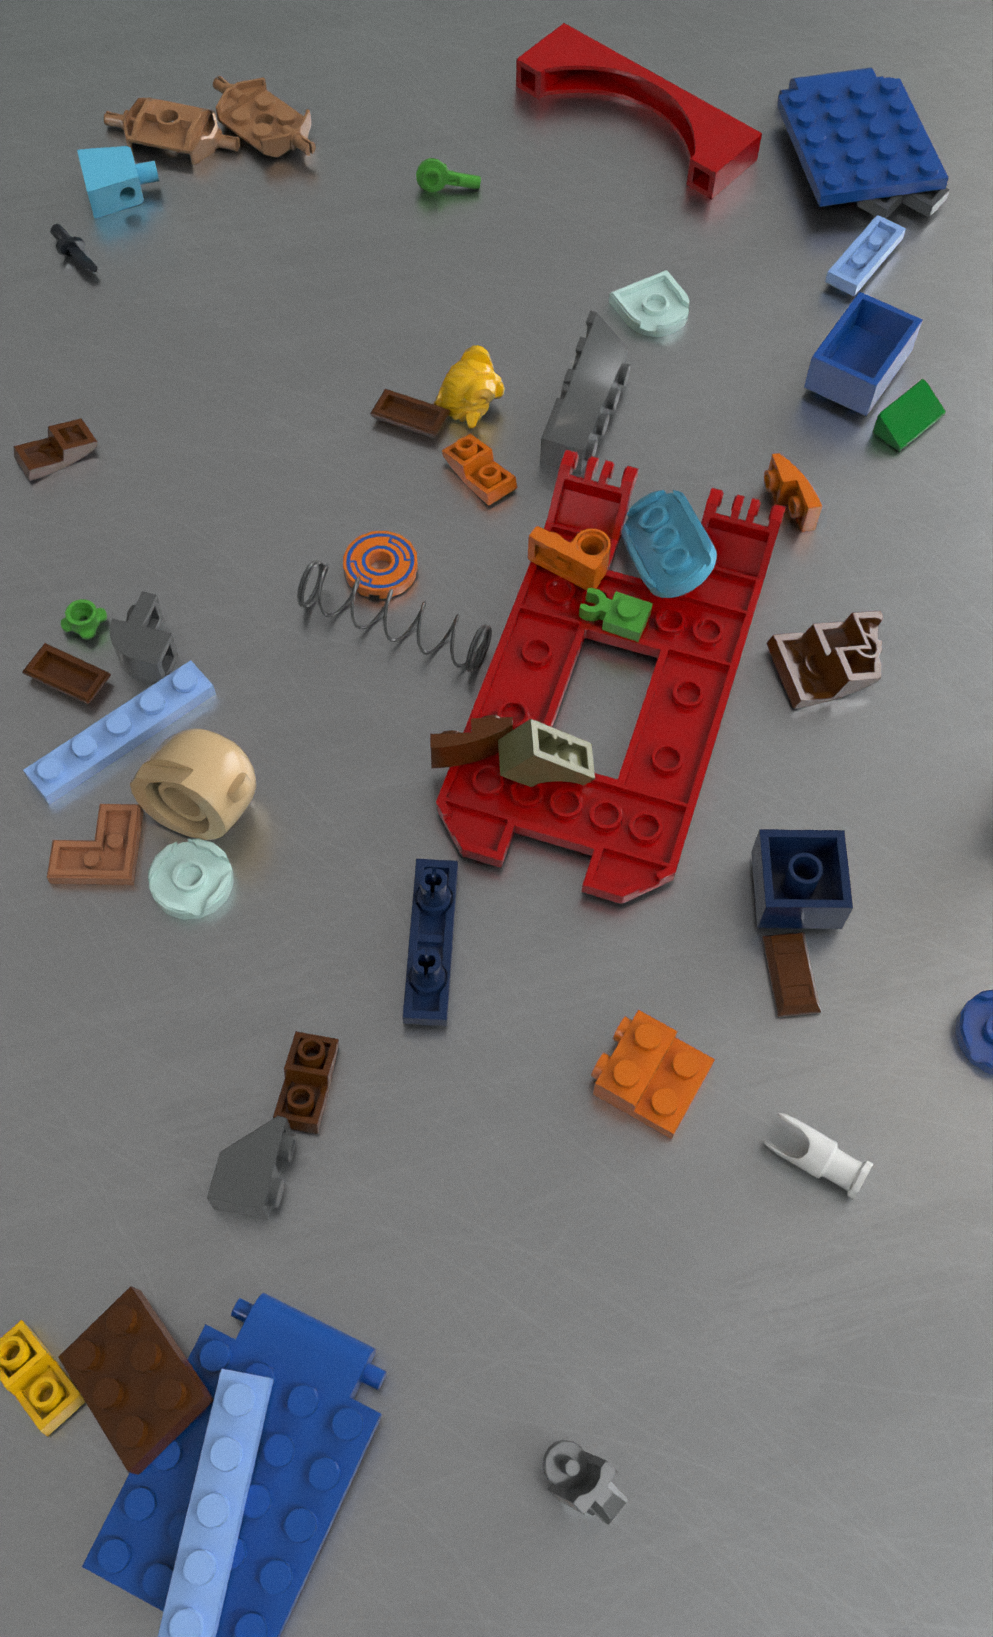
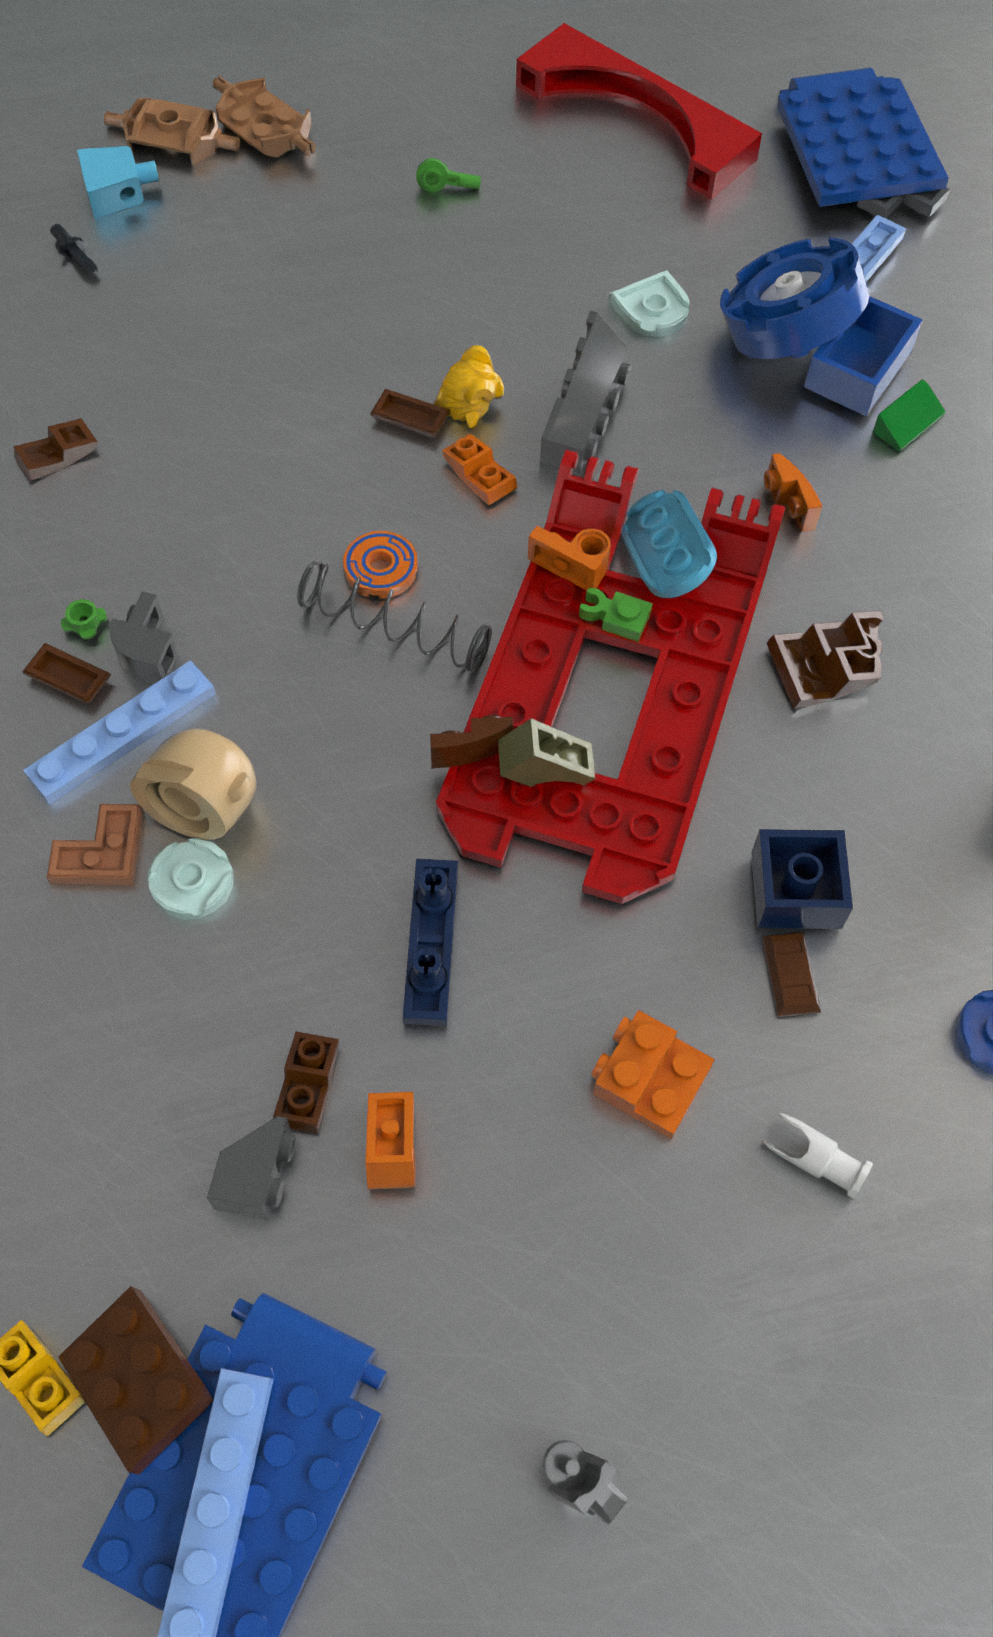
(390, 1141): none -> orange plate
(795, 299): none -> blue piece

